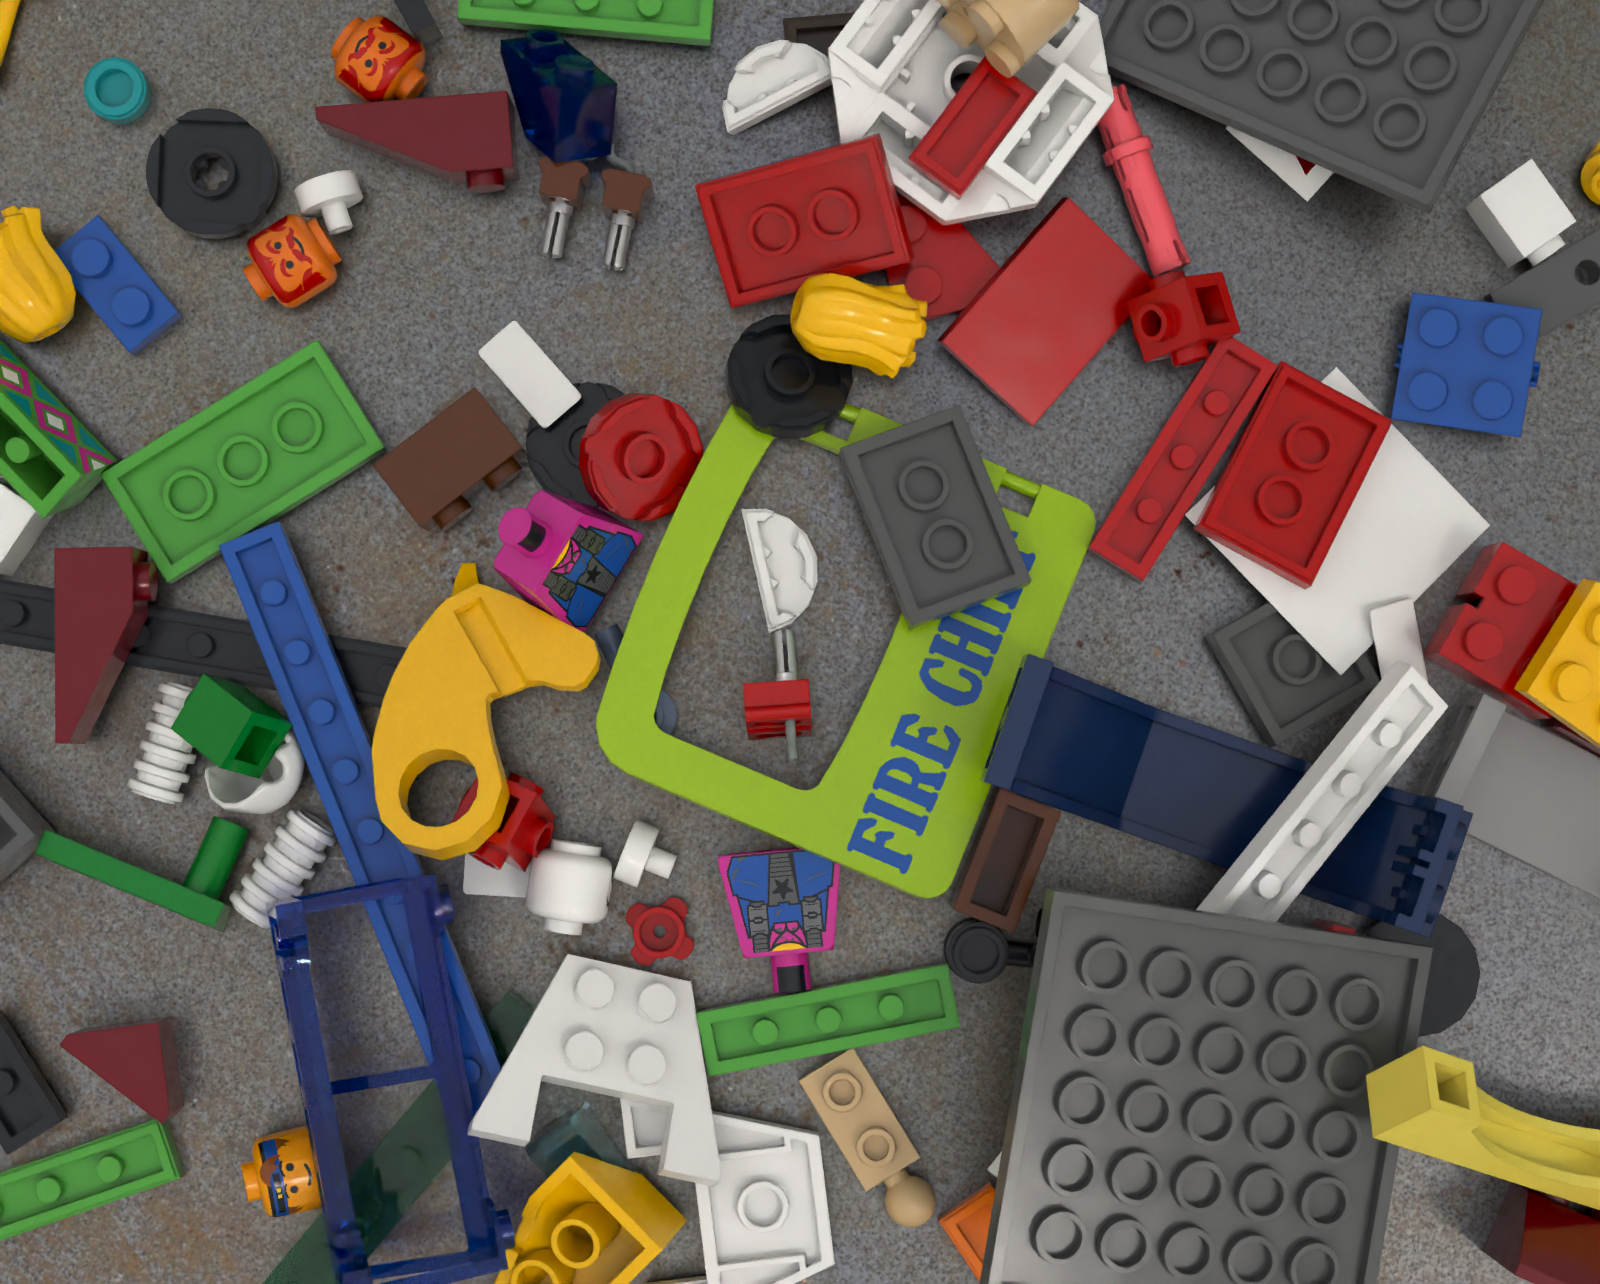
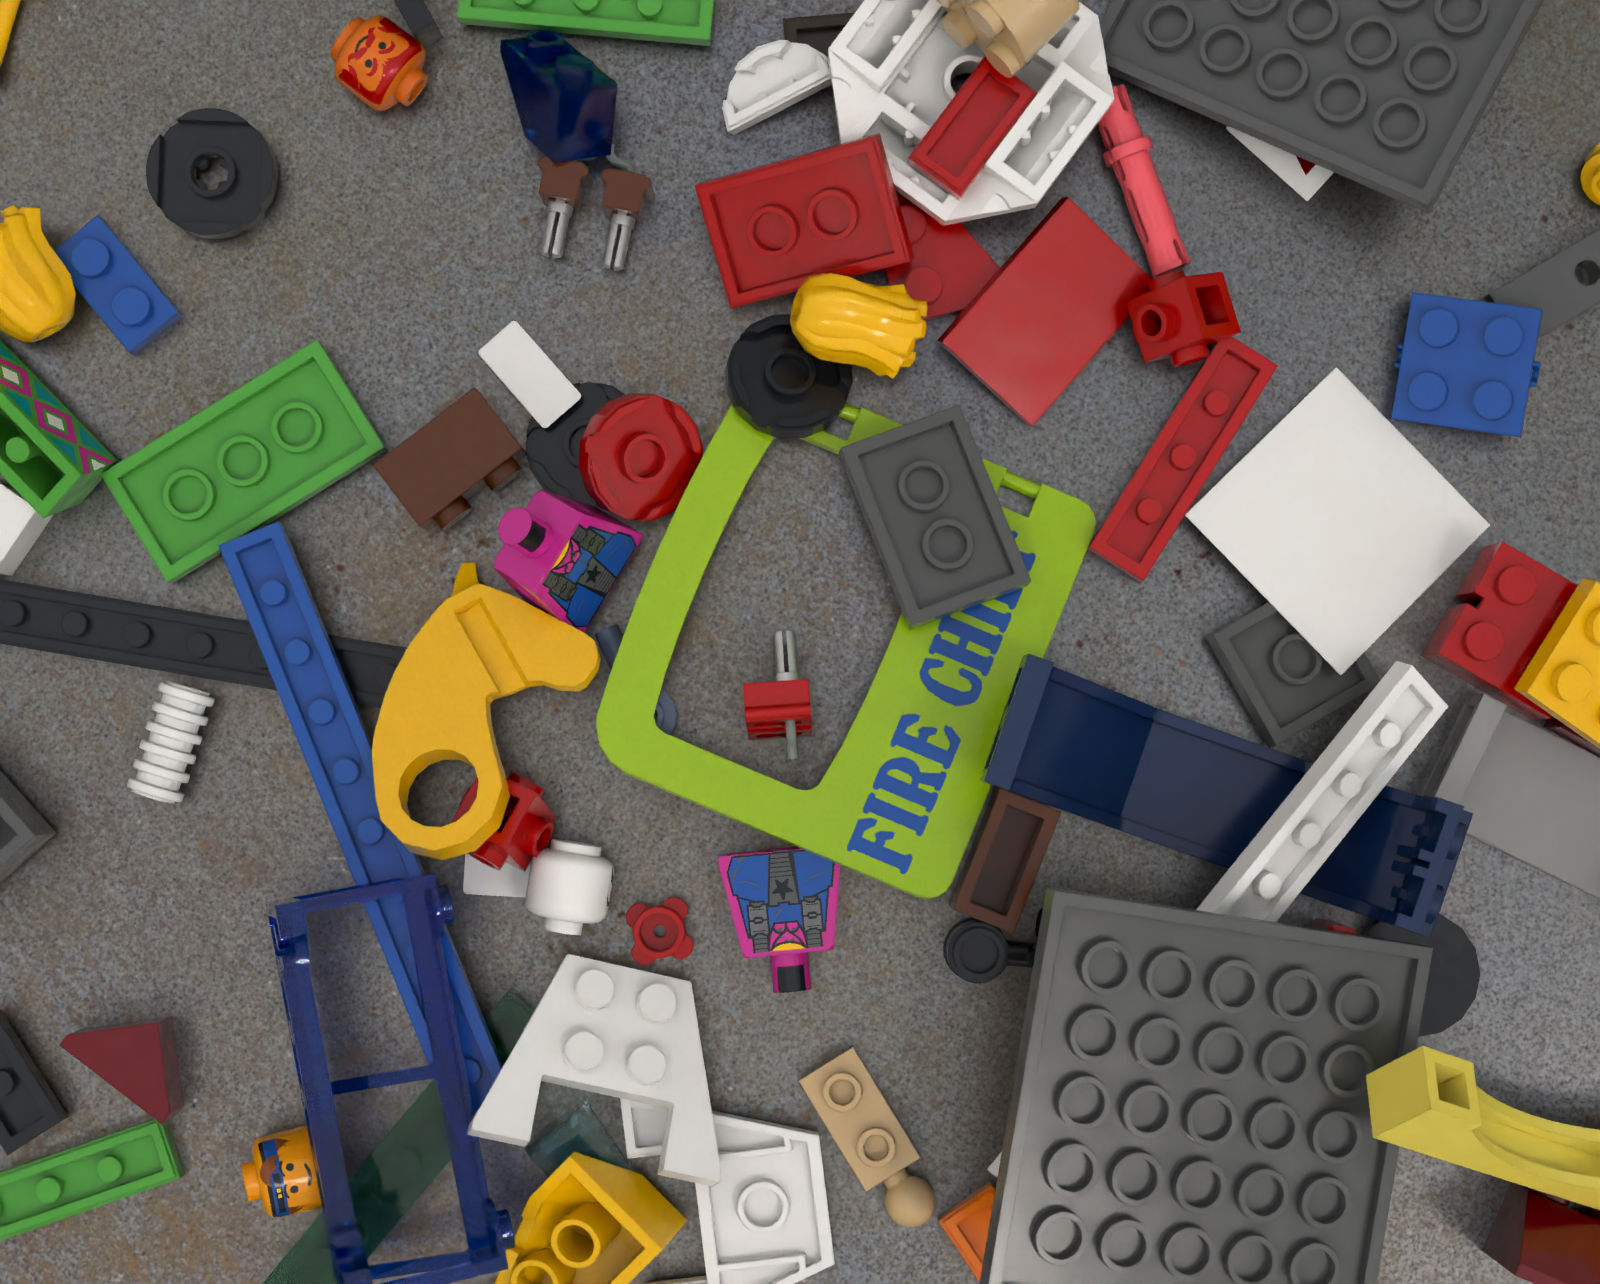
(97, 620): dark red slope -> none
(117, 90): teal tile -> none
(194, 899): green piece -> none
(231, 726): green brick -> none
(262, 795): white hair -> none
(284, 866): white piece -> none
(291, 261): orange head -> none
(330, 197): white tile -> none
(450, 137): dark red slope -> none
(642, 855): white tile -> none
(782, 564): white tile -> none
(828, 1019): bright green plate -> none
(1293, 475): red tile -> none
(1397, 636): white sticker -> none
(1522, 216): white brick -> none

